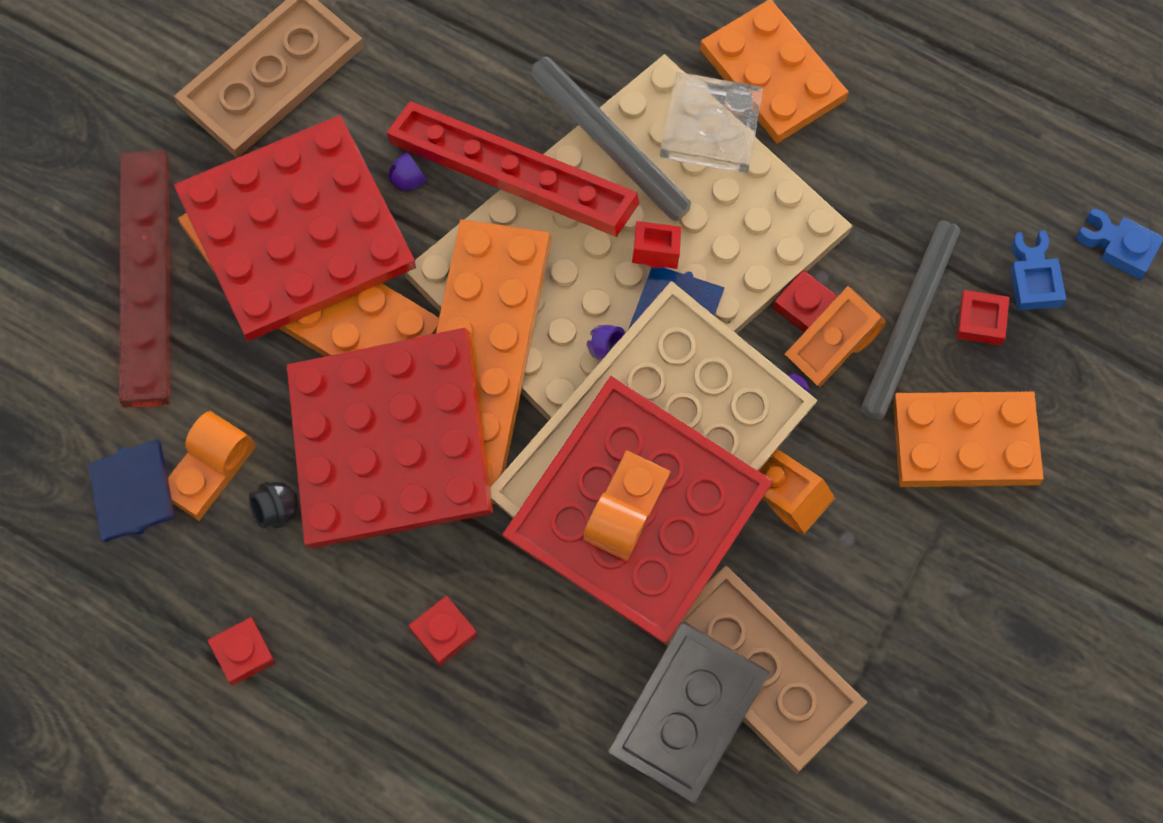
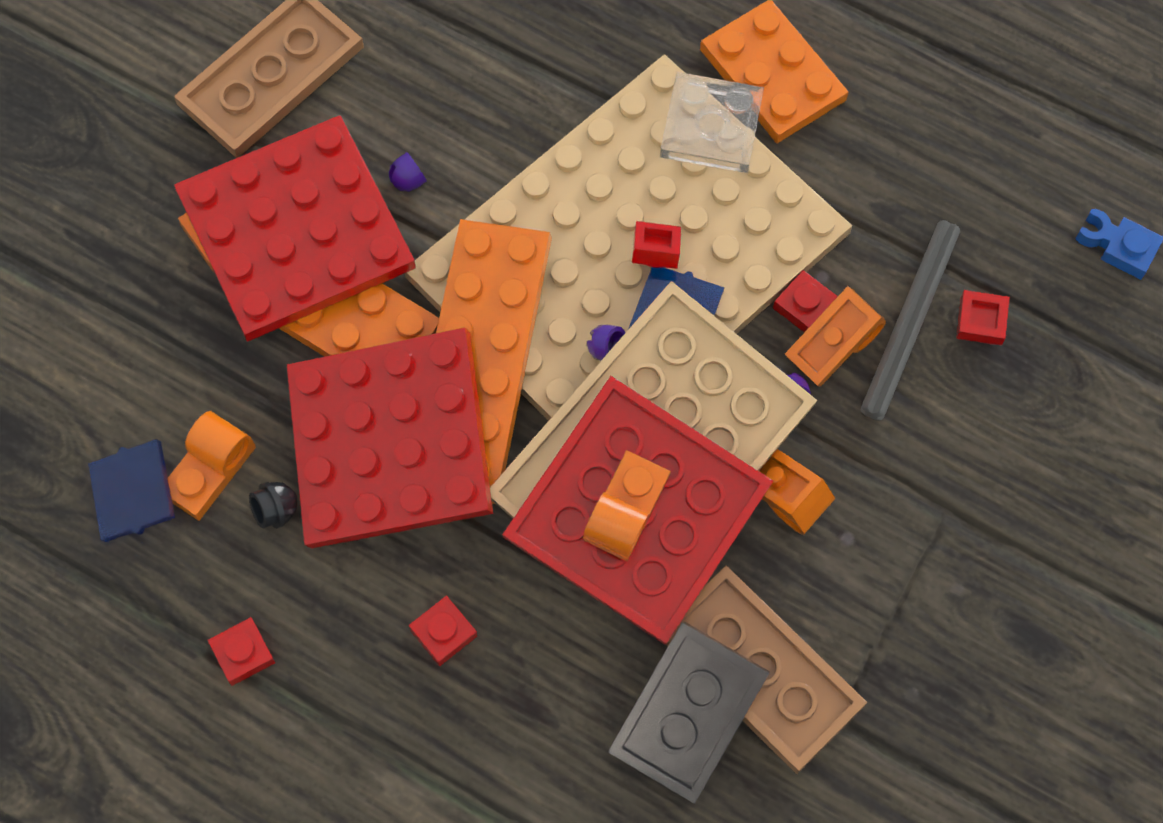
(144, 279): clear red plate -> none
(514, 168): red plate -> none
(611, 138): dark grey axle -> none
(967, 439): orange plate -> none
(1035, 279): blue plate -> none

